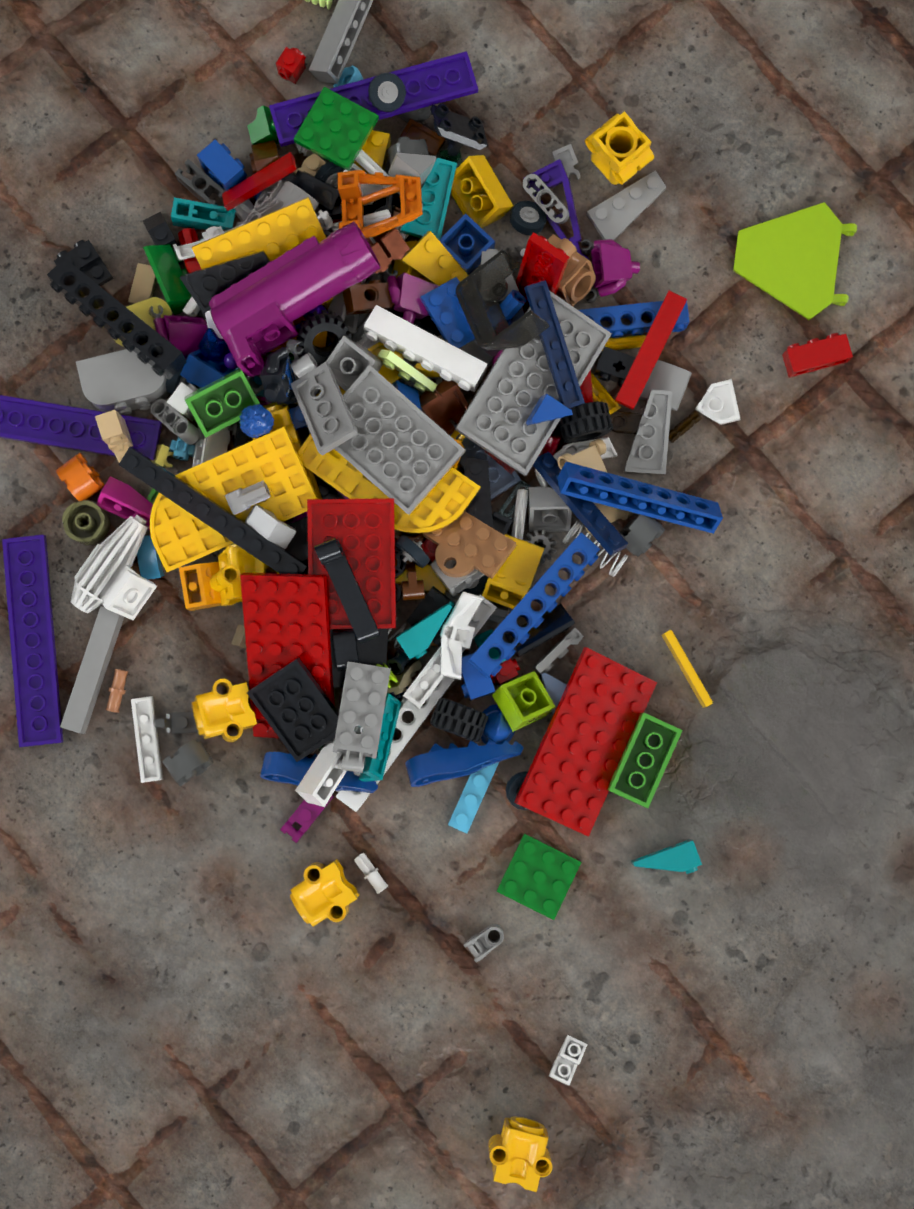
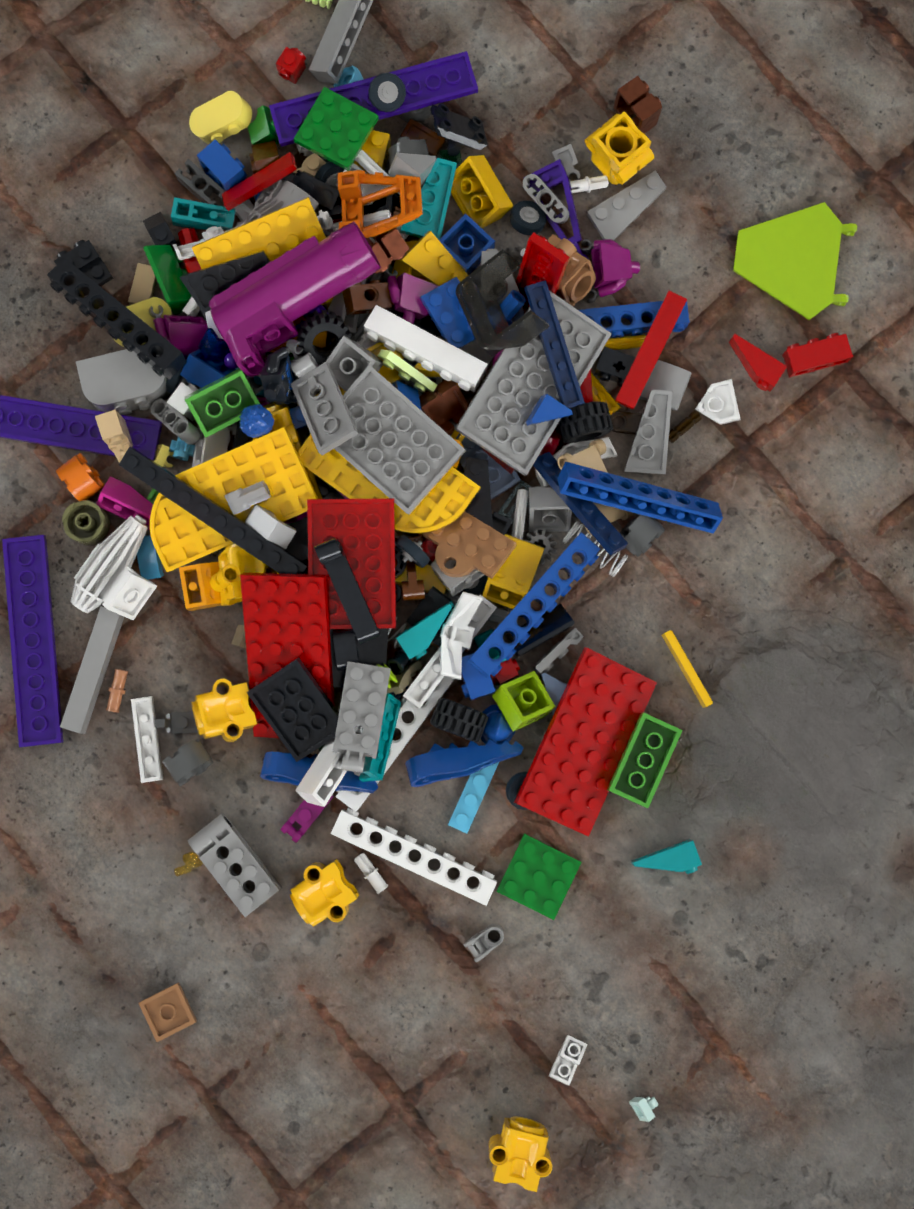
(167, 1012): none -> medium nougat plate
(191, 861): none -> clear yellow plate
(208, 844): none -> light grey hinge
(220, 117): none -> light yellow brick
(343, 830): none -> white brick
(588, 184): none -> white axle
(636, 99): none -> copper piece
(643, 1107): none -> light aqua tile
(759, 365): none -> red slope

